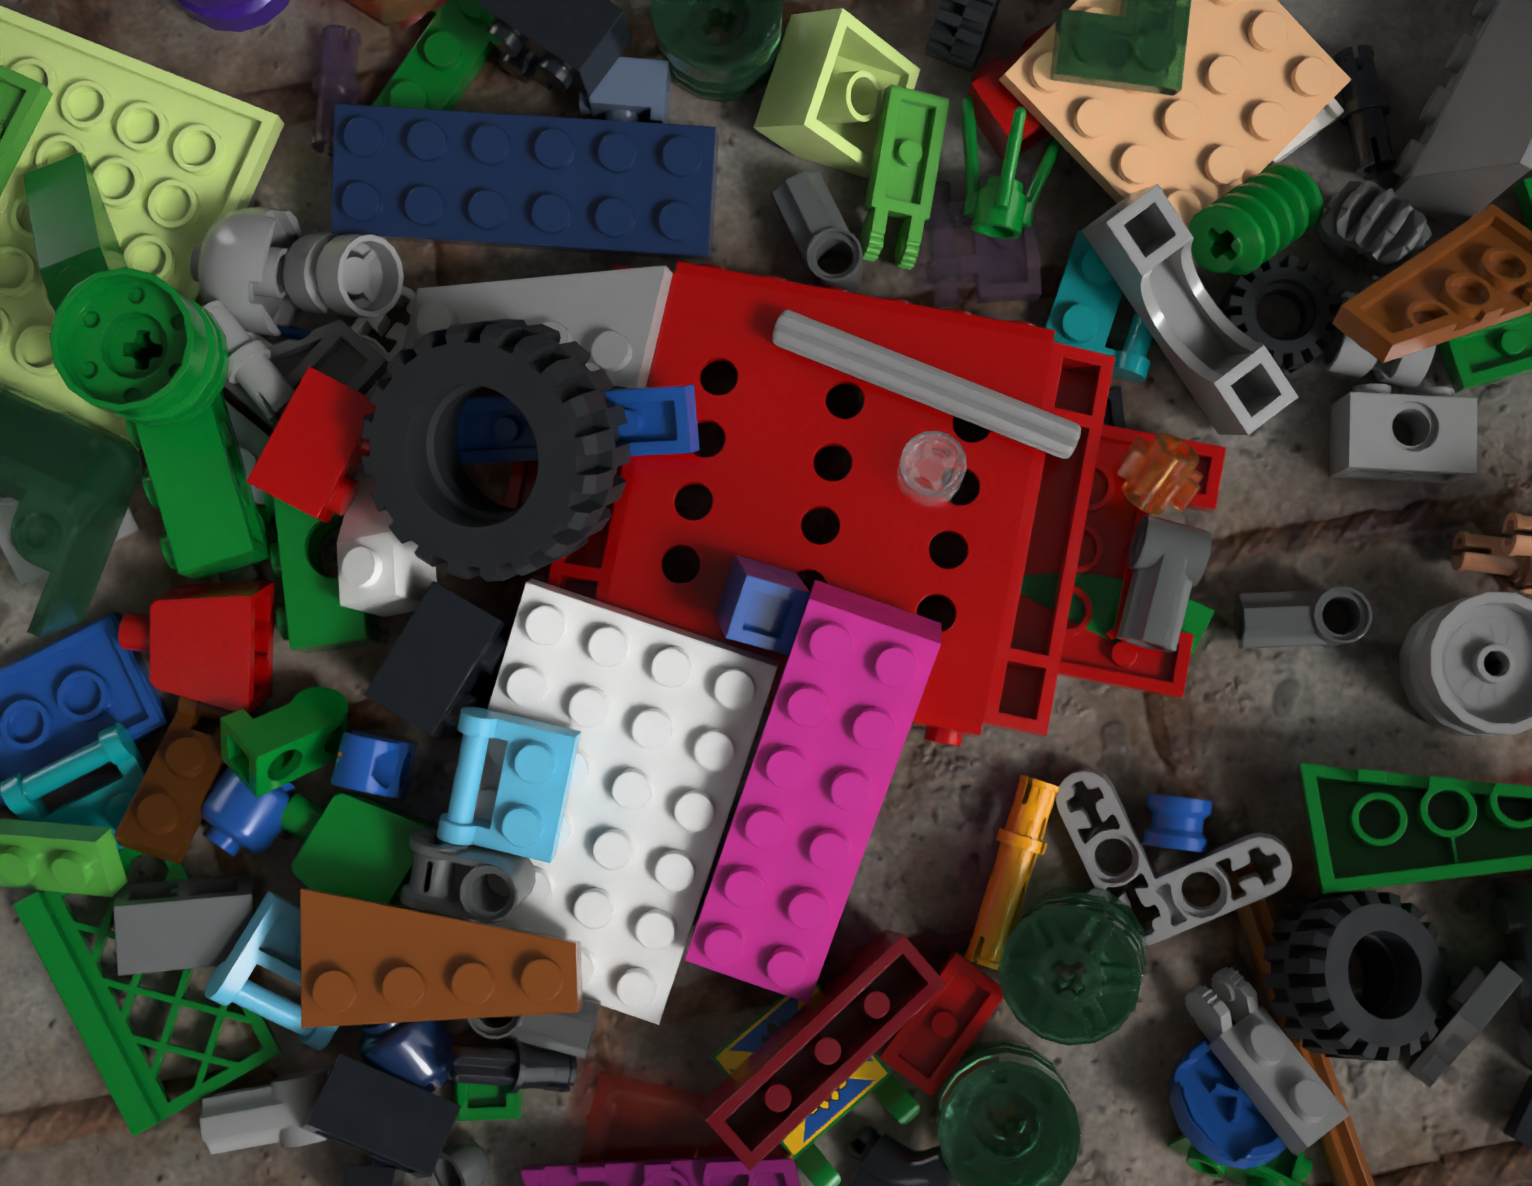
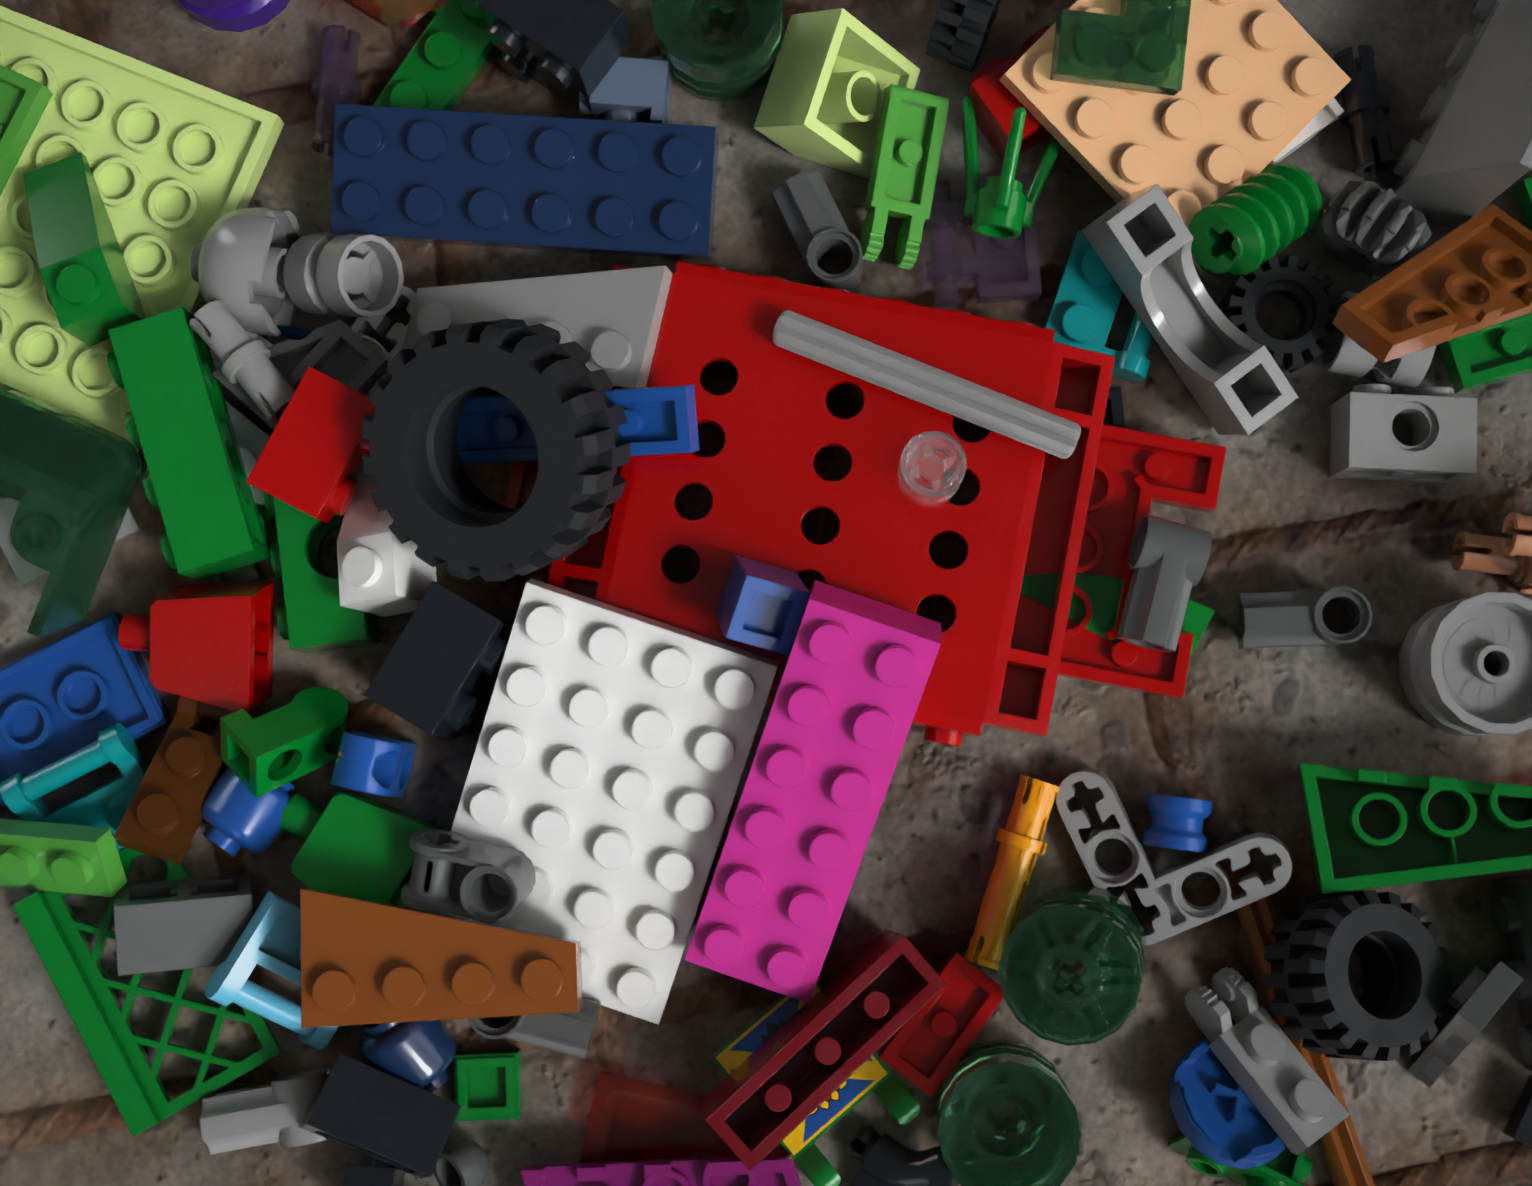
(111, 328): green wheel -> none
(511, 1067): black axle -> none
(530, 787): medium azure plate -> none
(1160, 473): clear orange gear -> none

